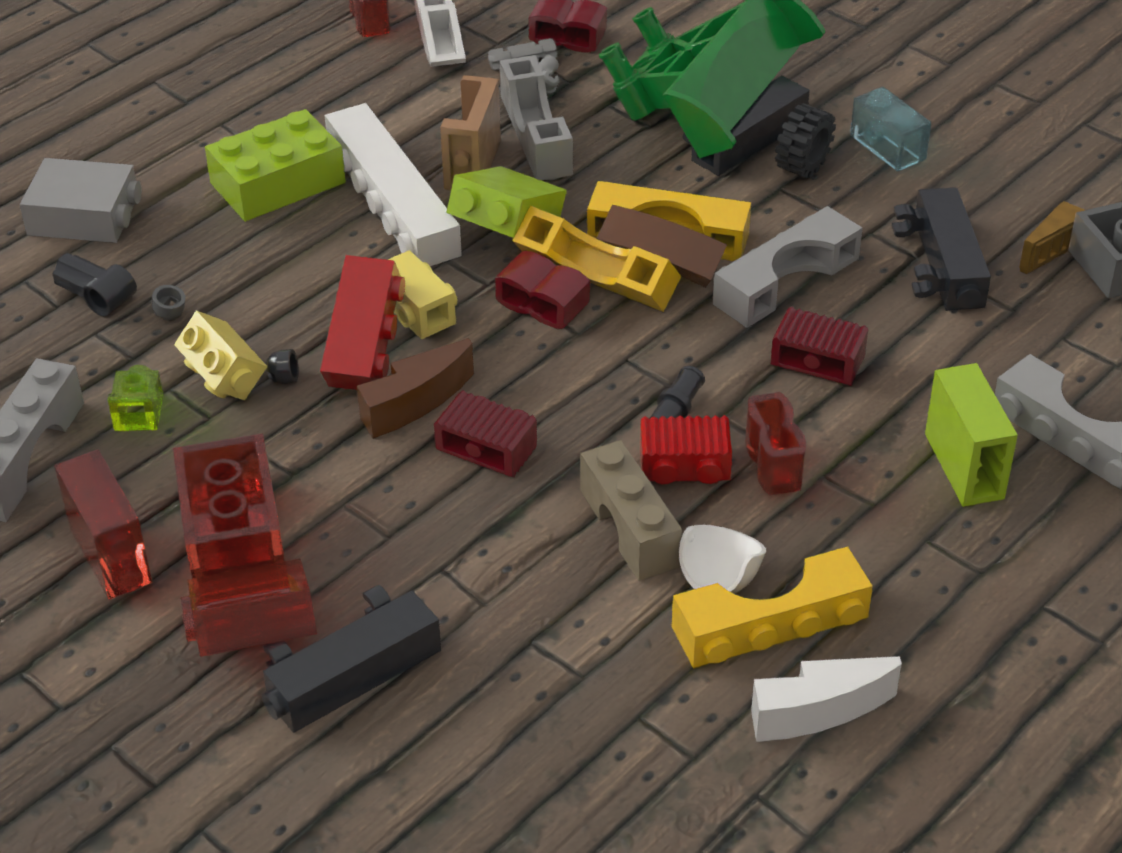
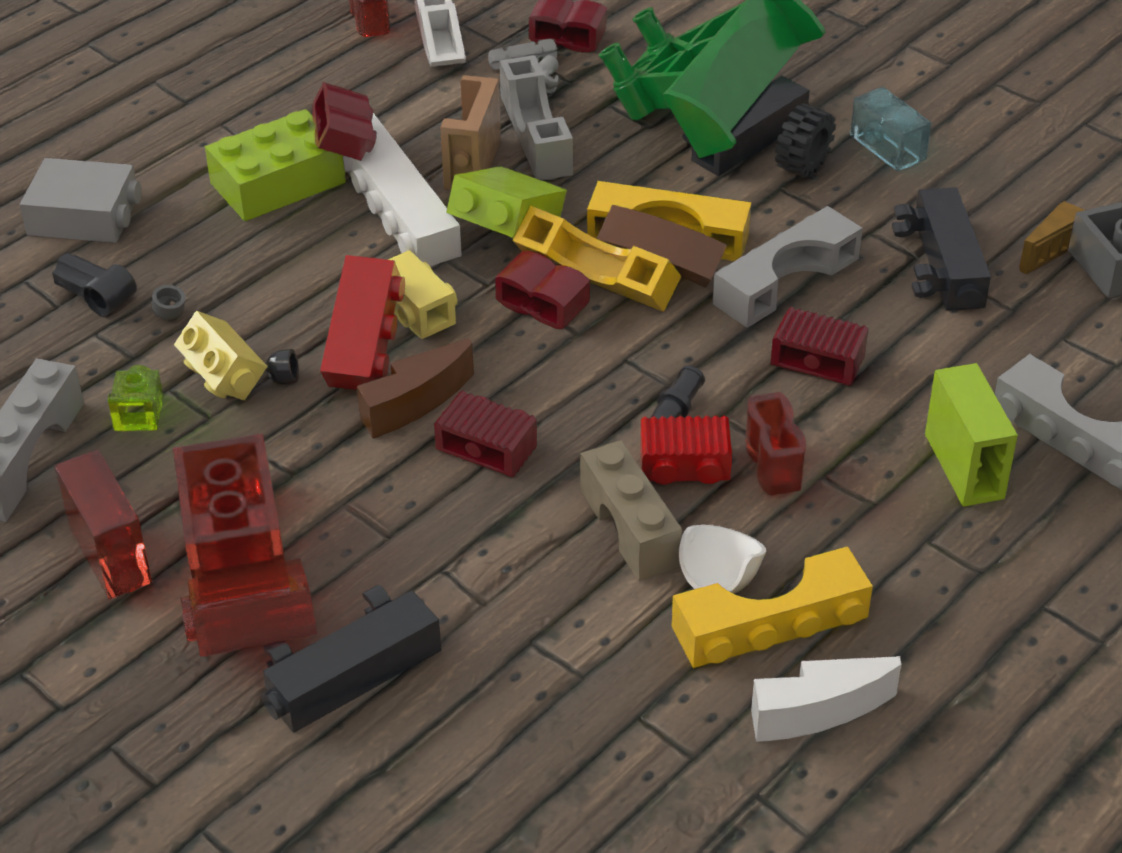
(343, 121): none -> dark red brick

